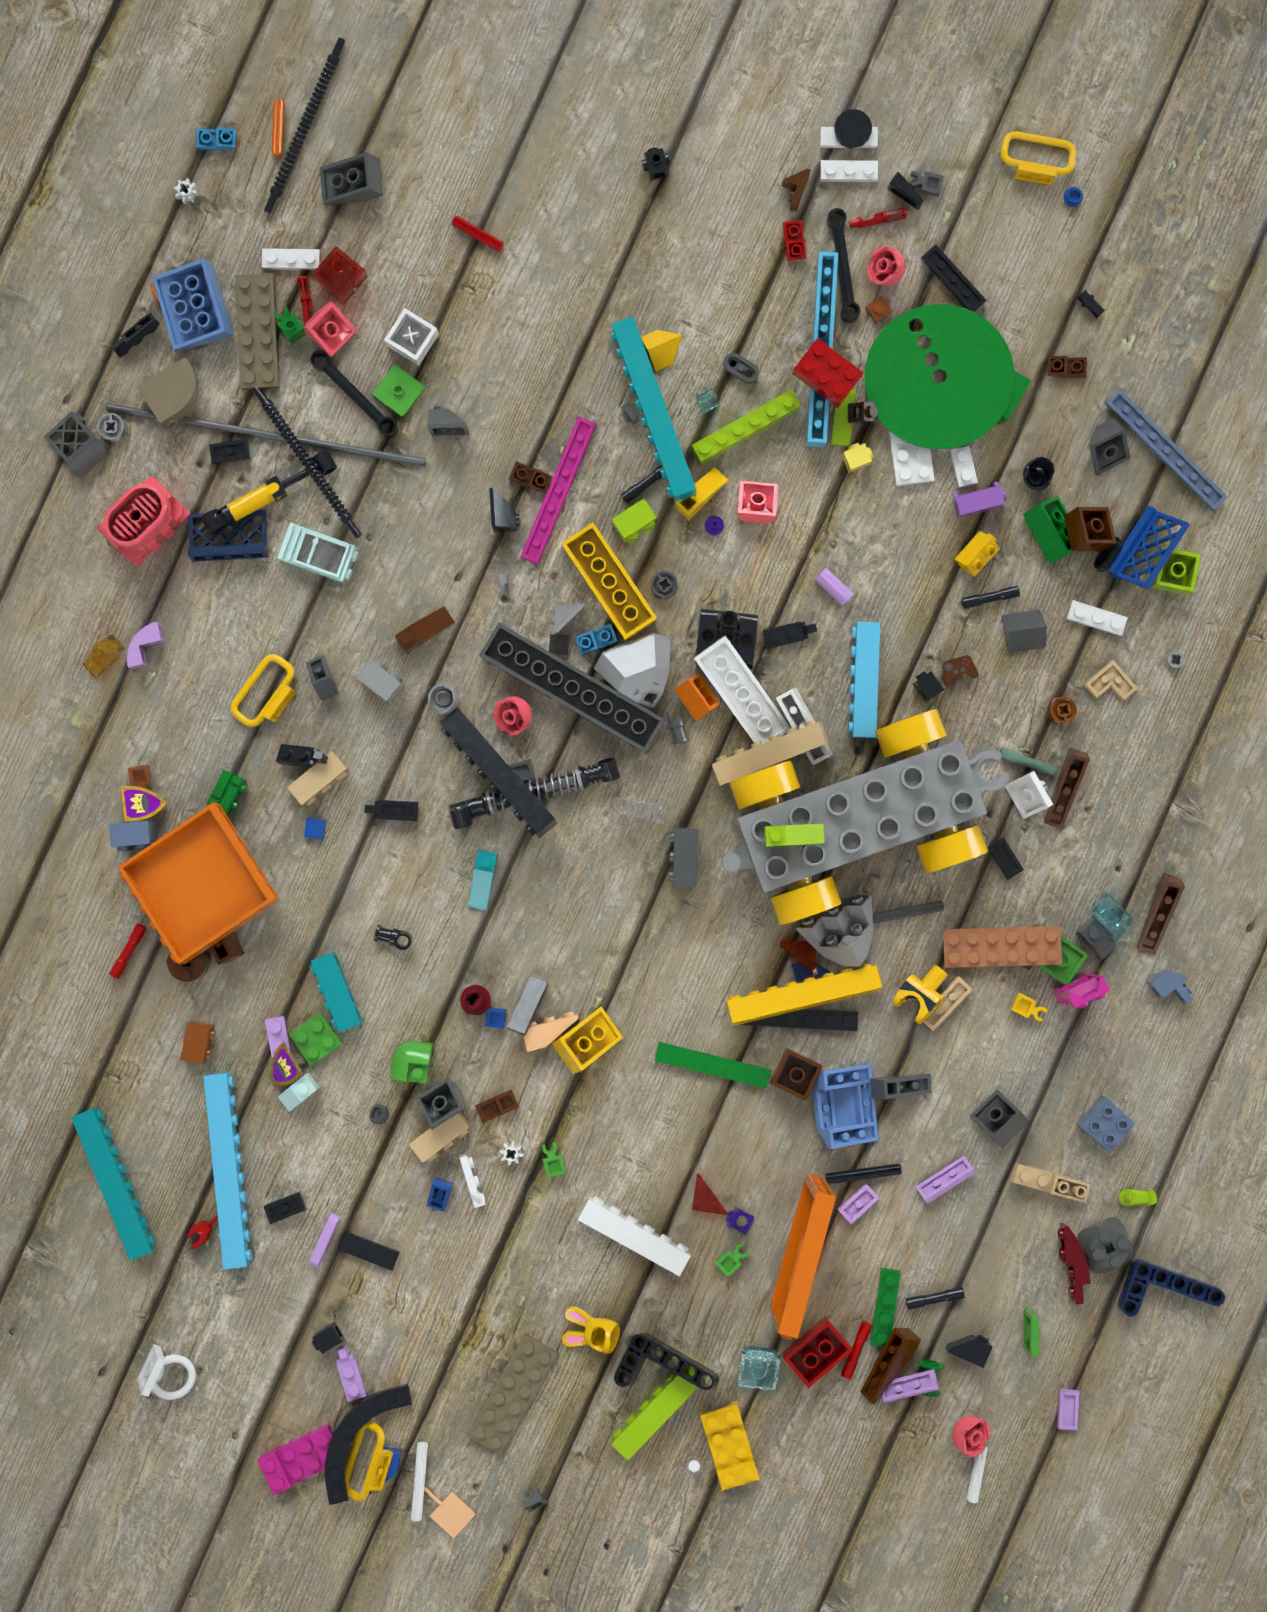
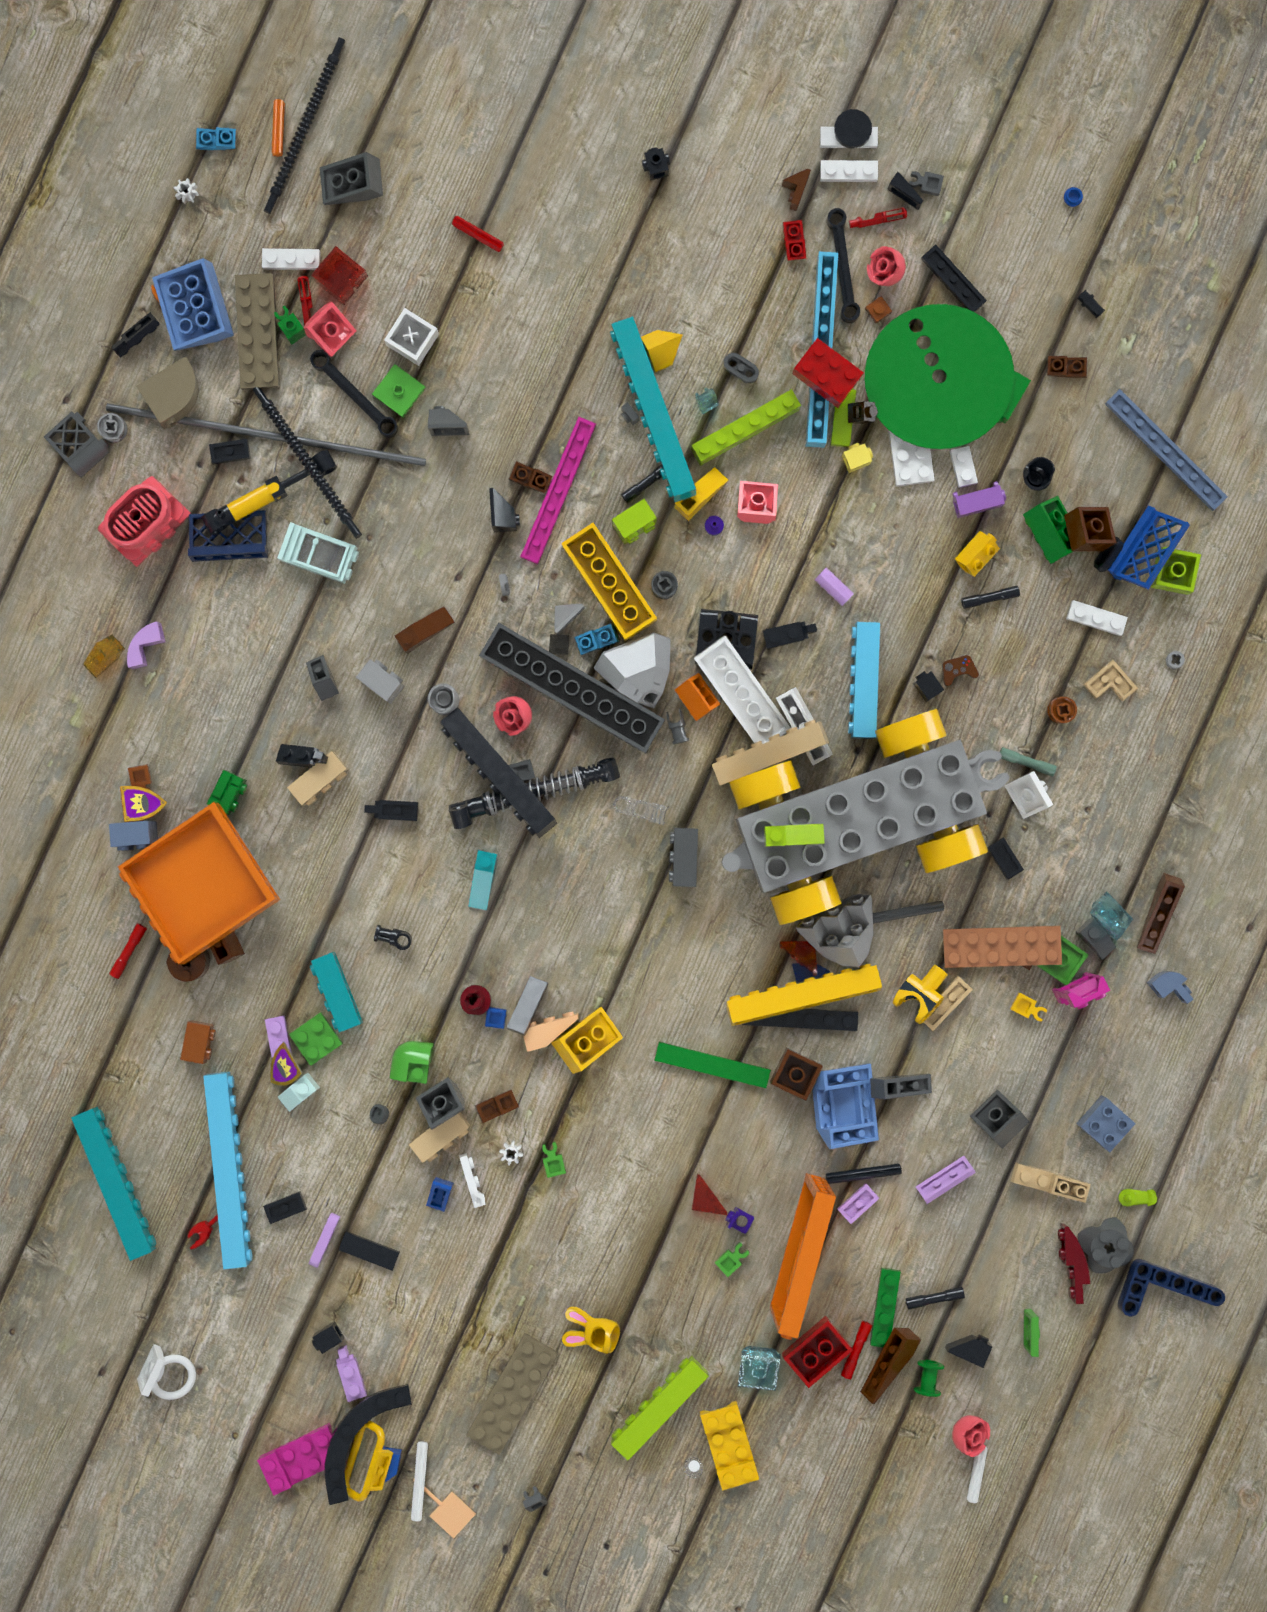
(278, 700): yellow bar -> none
(315, 828): blue tile -> none
(634, 1236): white brick -> none
(664, 1360): black beam -> none
(911, 1386): lavender tile -> none
(1024, 630): dark grey slope -> none
(1034, 171): yellow bar -> none
(1066, 787): reddish brown slope -> none
(1068, 1409): lavender tile -> none
(1108, 446): dark grey slope -> none

